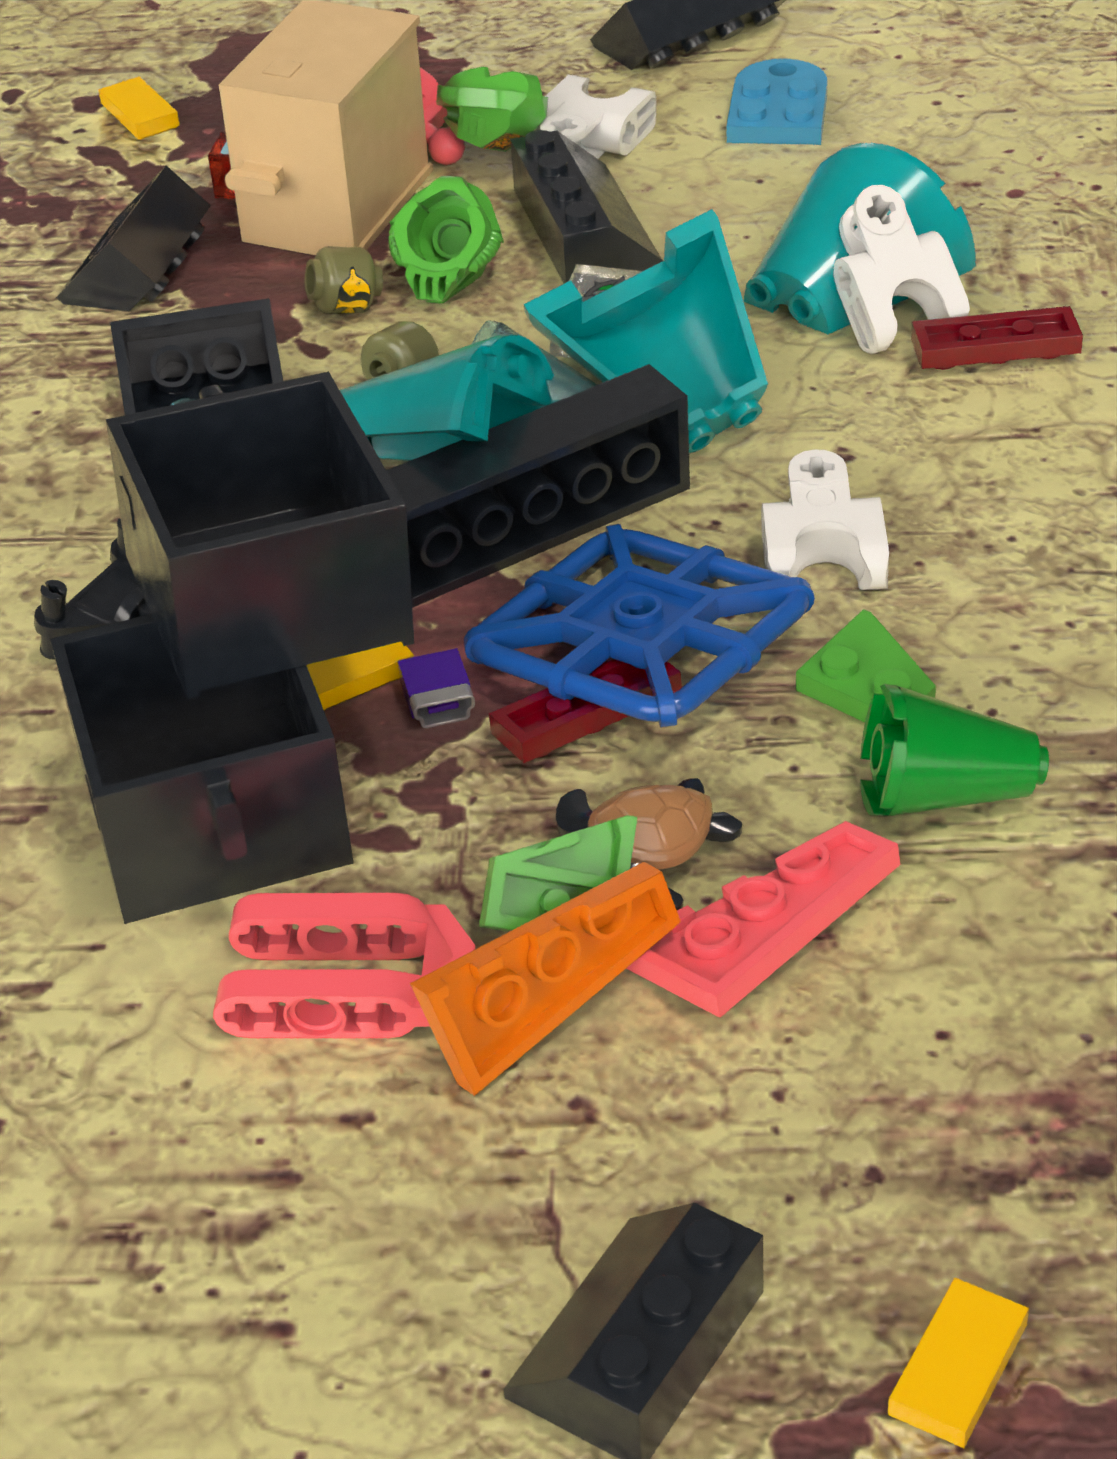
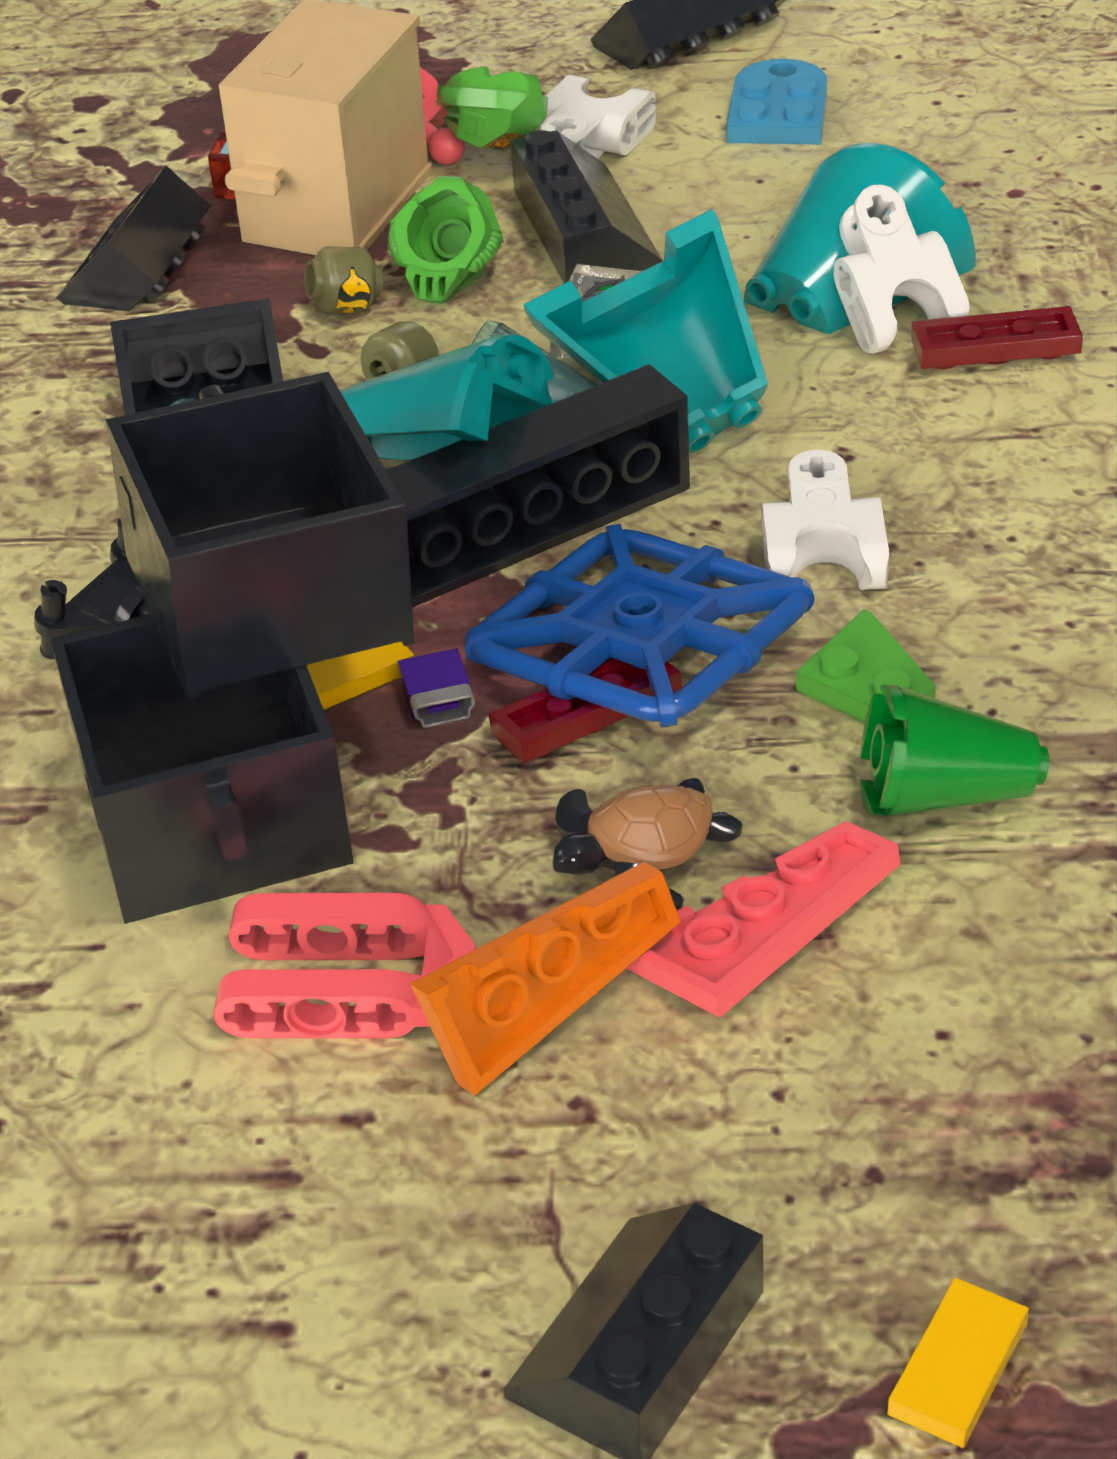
(139, 107): yellow tile -> none
(554, 871): bright green wing -> none

